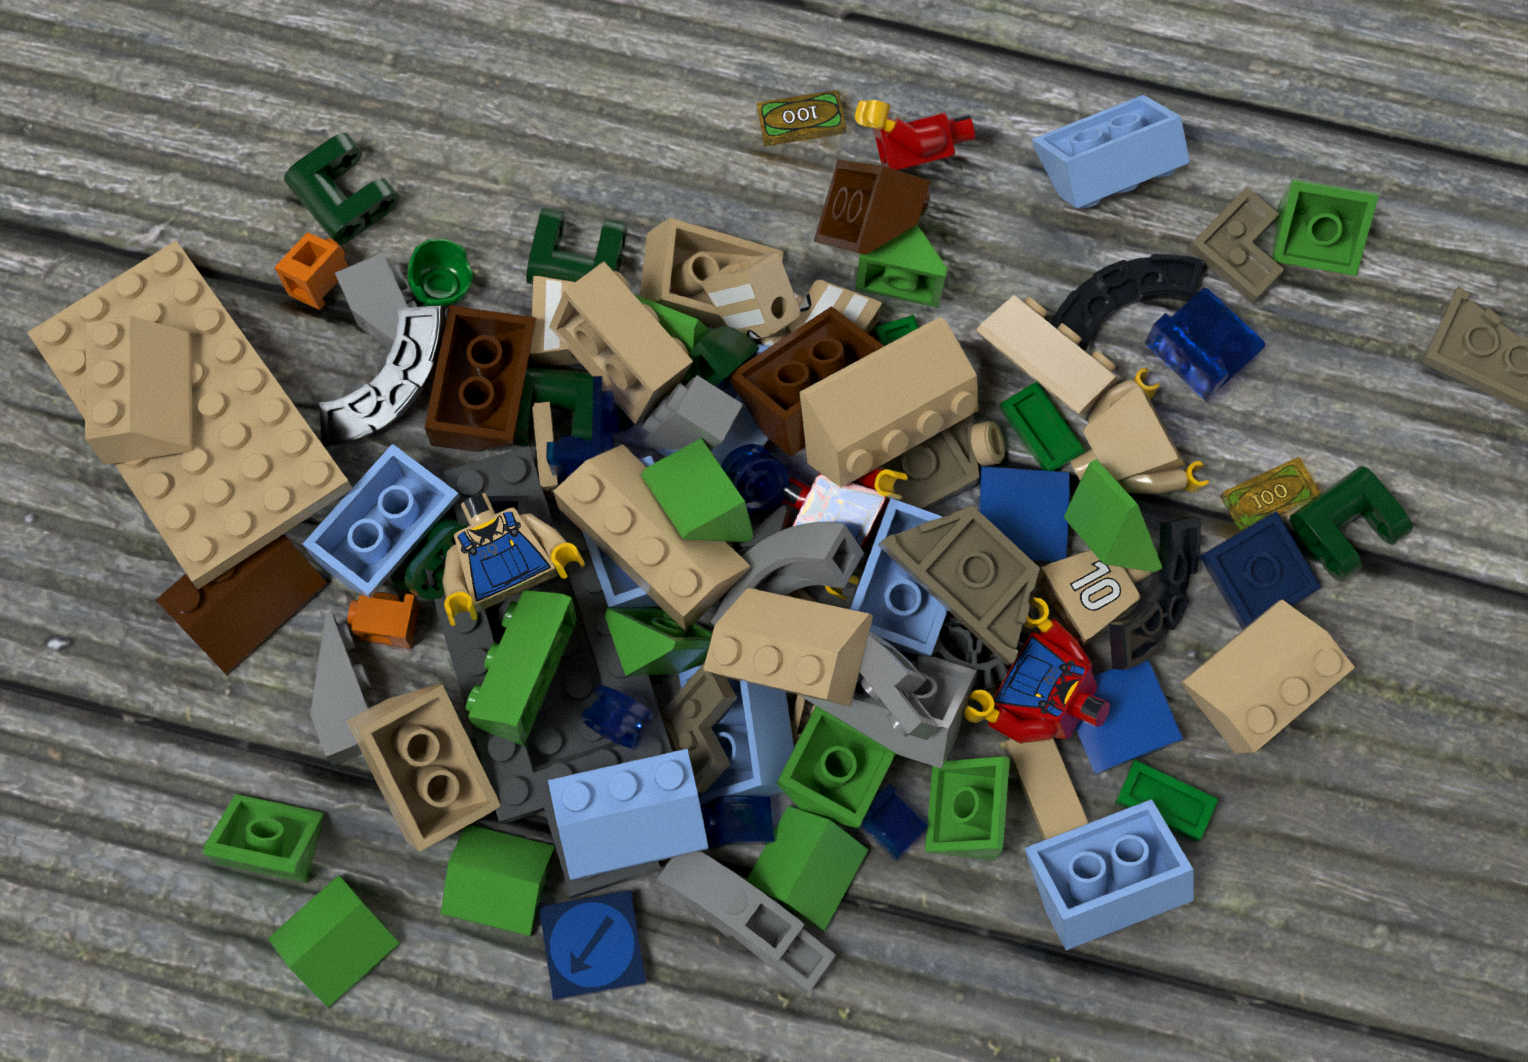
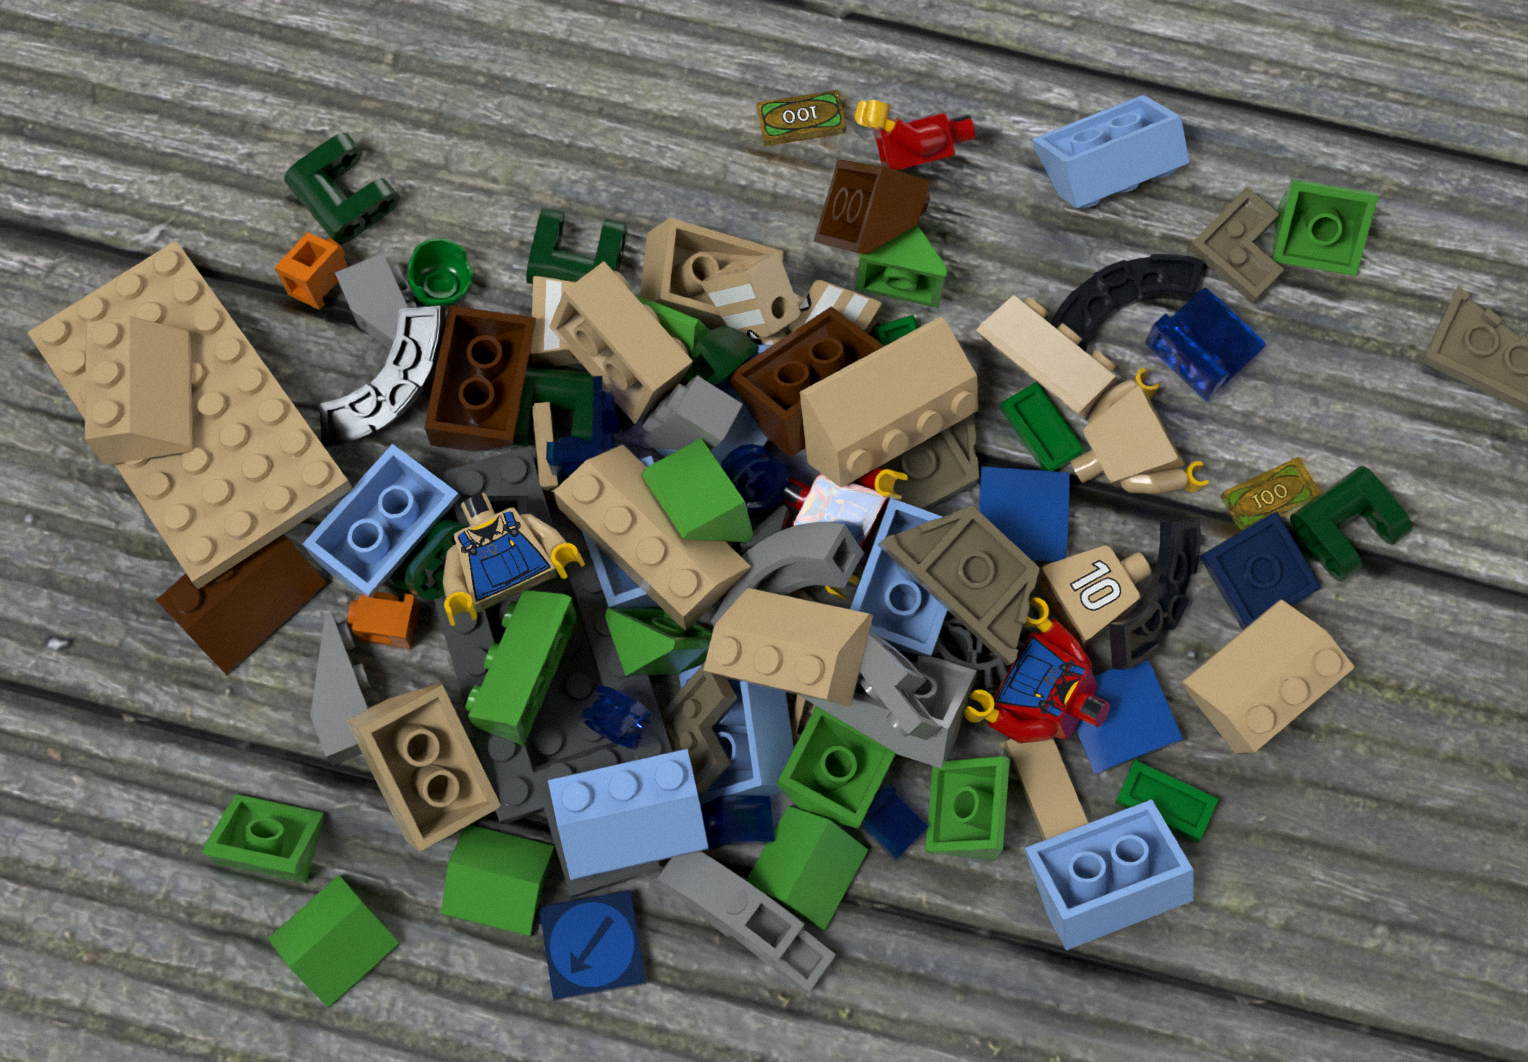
(987, 443): tan tile -> none
(1111, 522): bright green slope -> none

